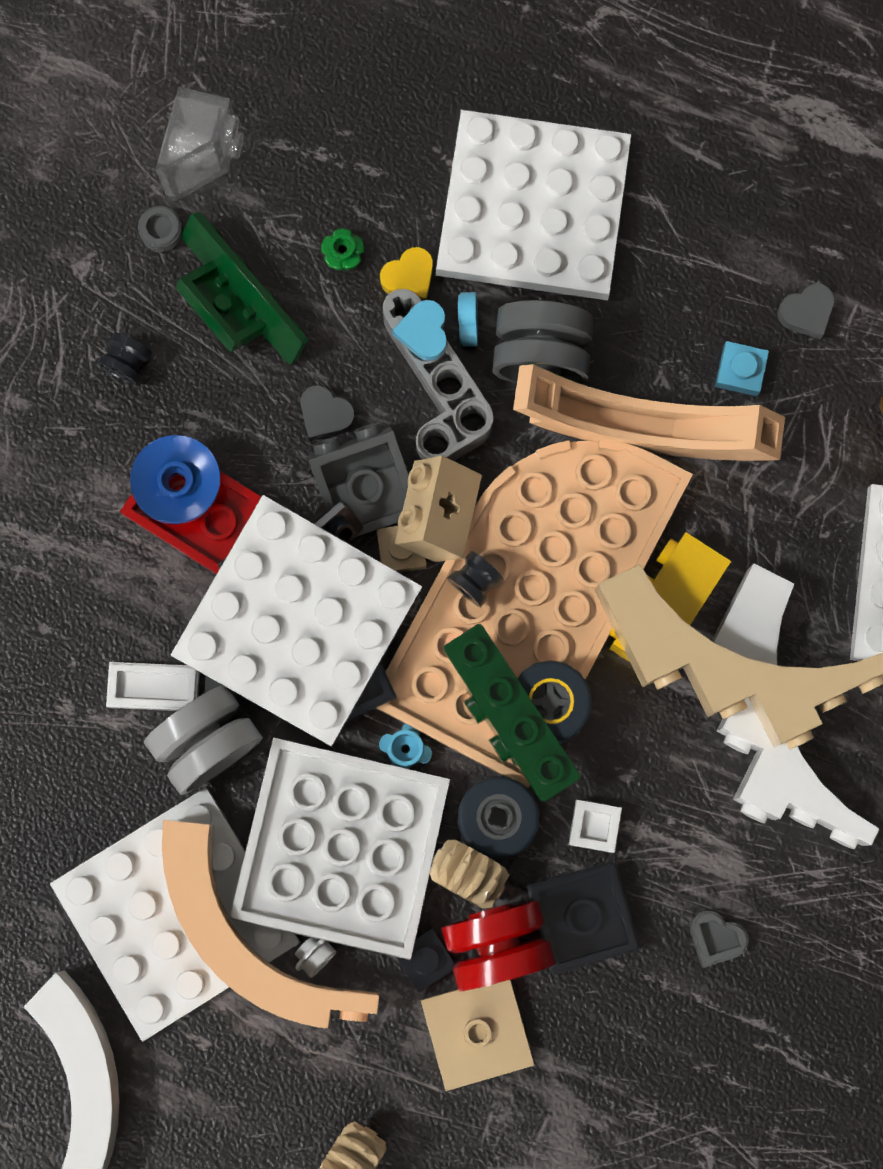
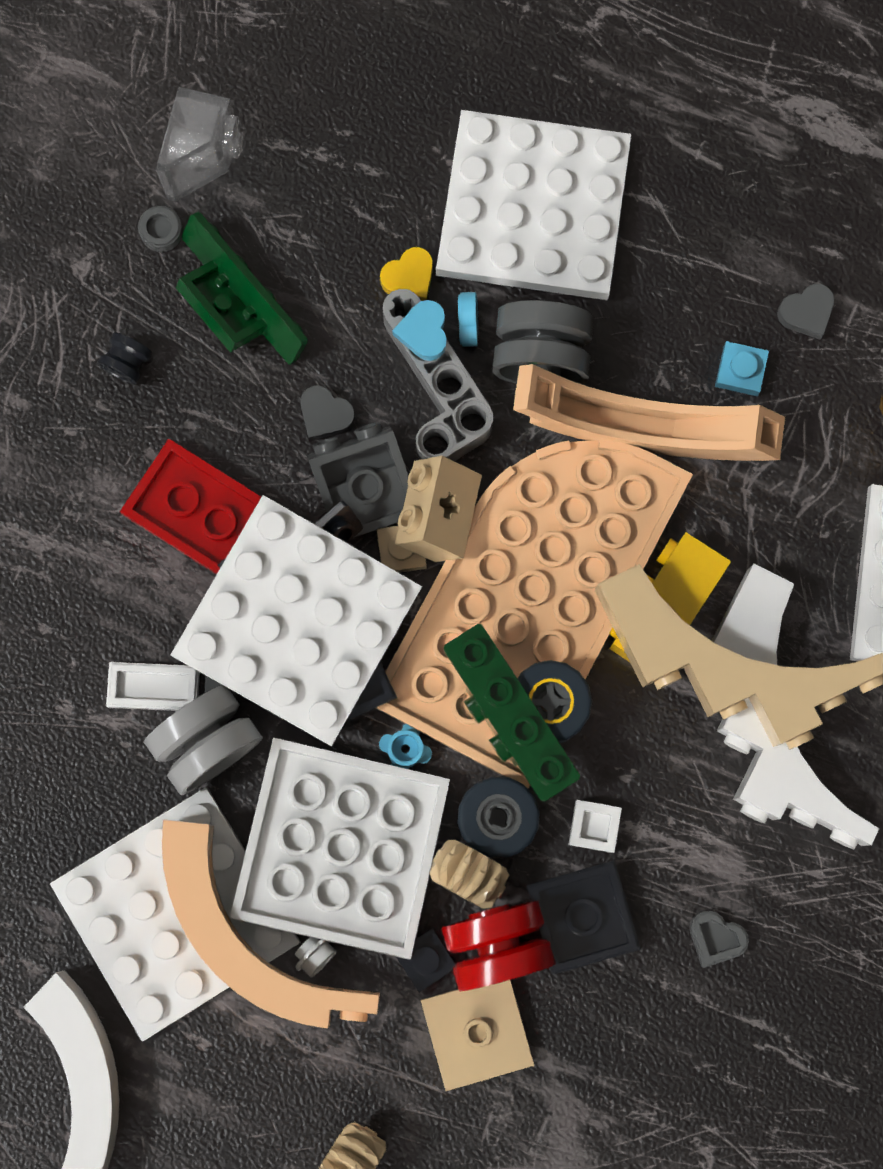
(170, 458): blue dish -> none
(345, 260): green plate -> none
(475, 579): black wheel -> none

